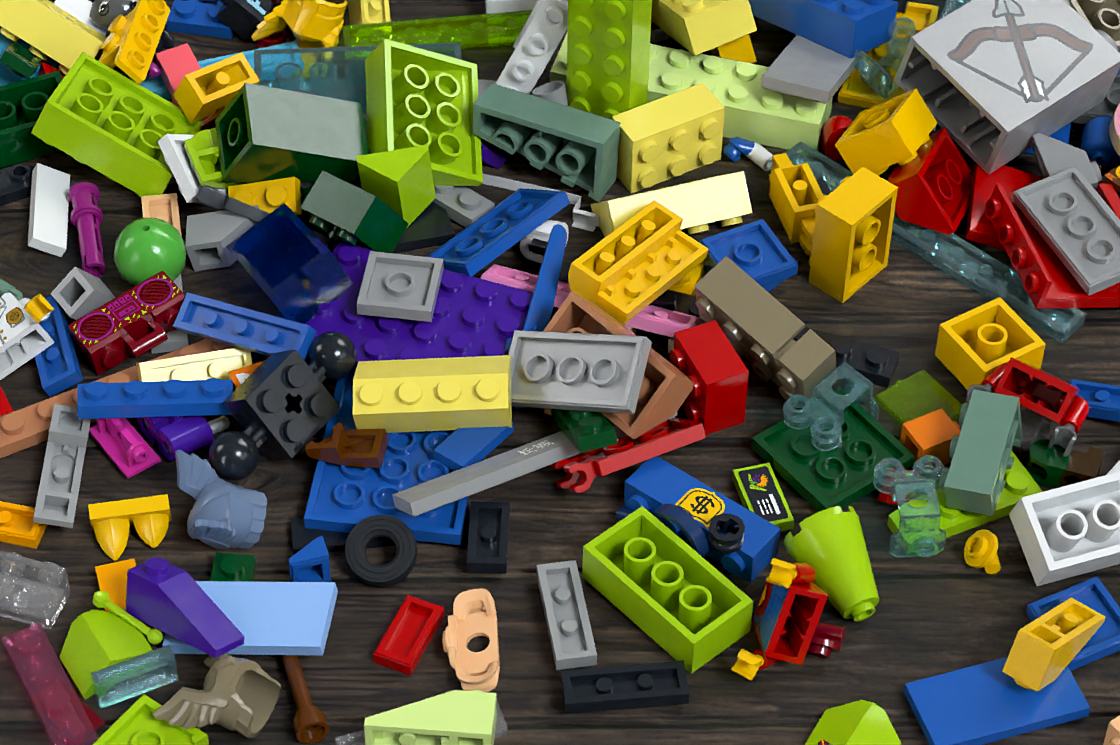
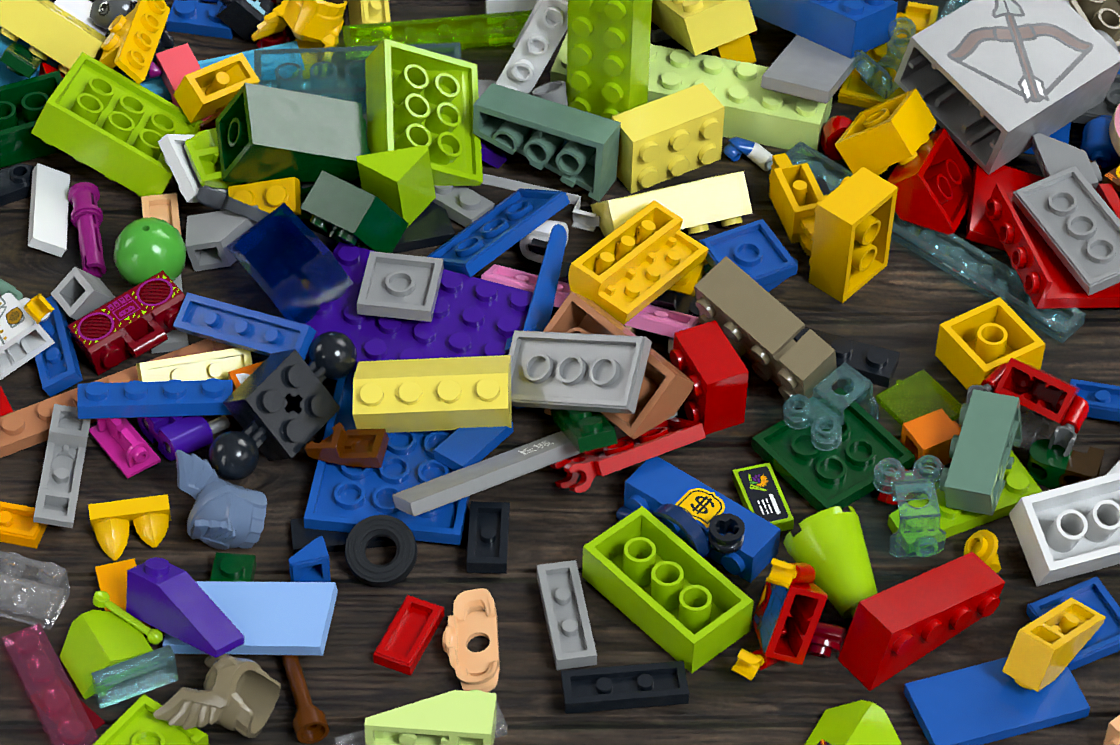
(917, 618): none -> red wedge

